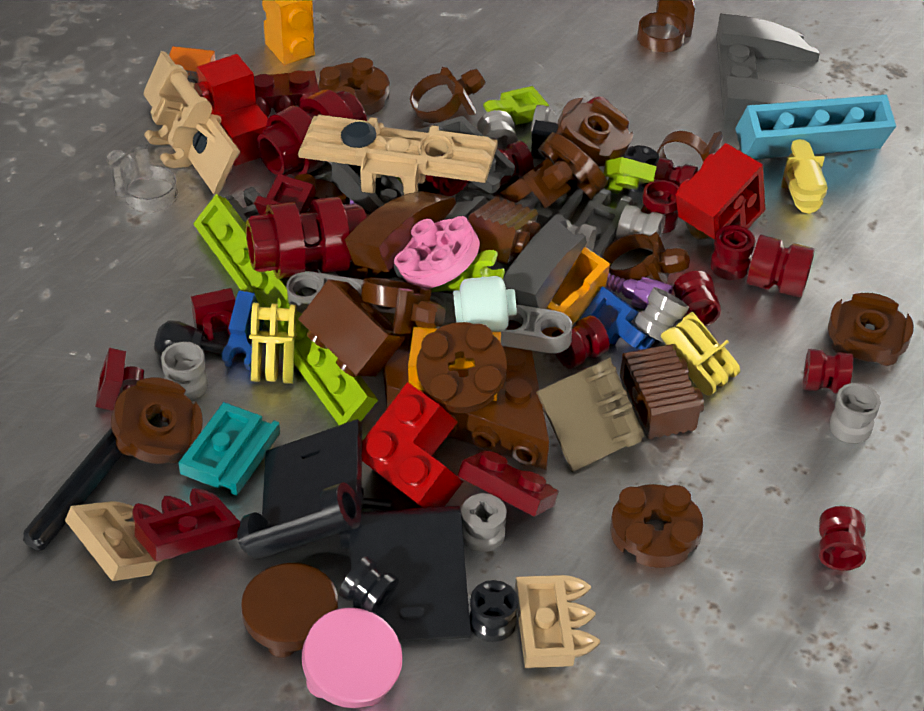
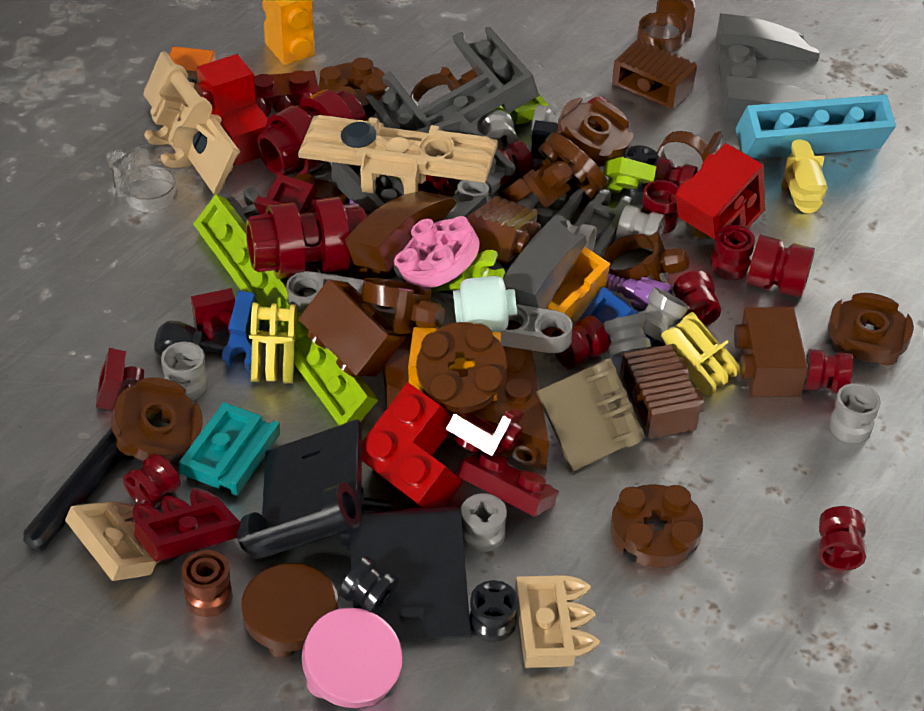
(152, 481): none -> dark red wheel
(207, 583): none -> copper wheel
(468, 189): none -> light grey plate
(479, 434): none -> bracket
(500, 82): none -> dark grey wedge
(627, 334): none -> dark grey wheel
(654, 74): none -> reddish brown brick
(771, 352): none -> reddish brown brick

